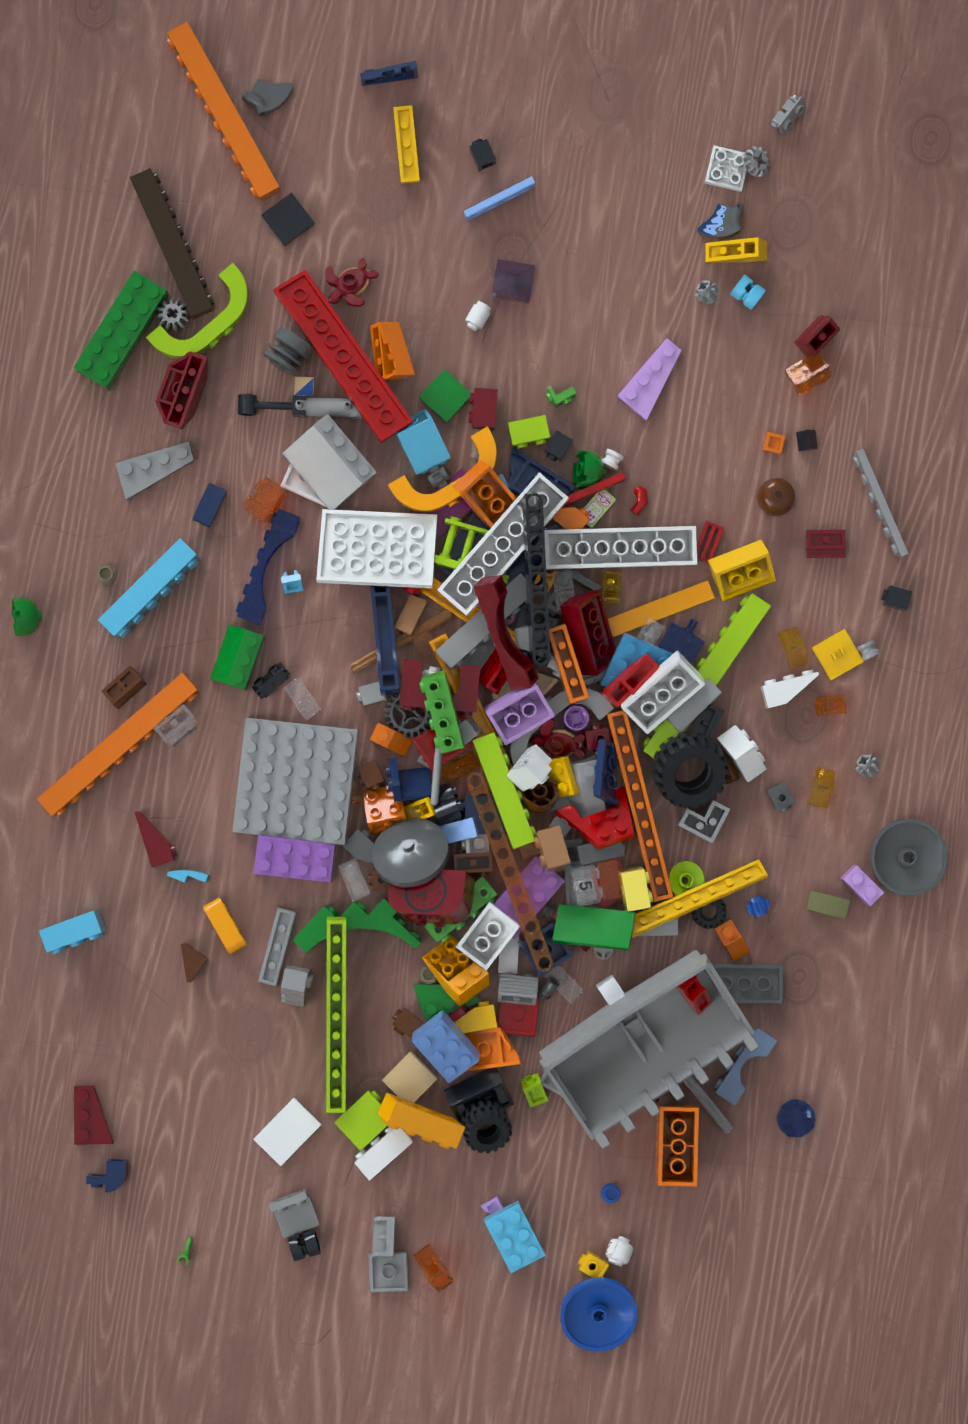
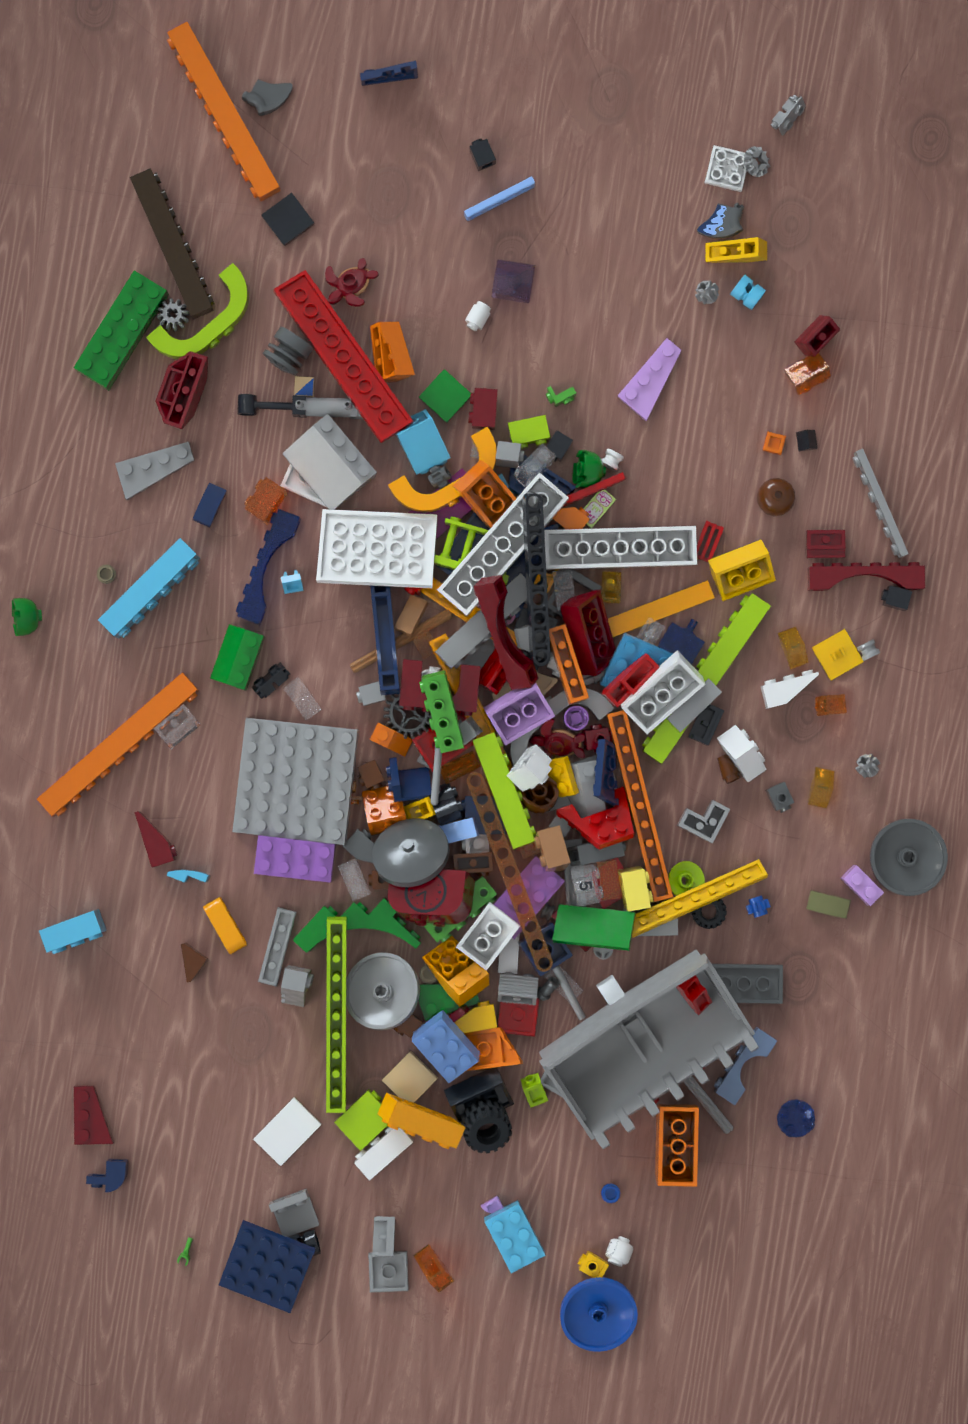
(124, 687): reddish brown hinge -> none
(266, 1266): none -> dark blue plate
(382, 991): none -> light grey dish
(406, 144): yellow plate -> none
(509, 454): none -> light grey brick
(537, 462): none -> clear brick
(569, 993): none -> light grey bar
(642, 500): red arm -> none
(704, 786): black tyre -> none
(732, 940): orange slope -> none
(906, 577): none -> dark red arch

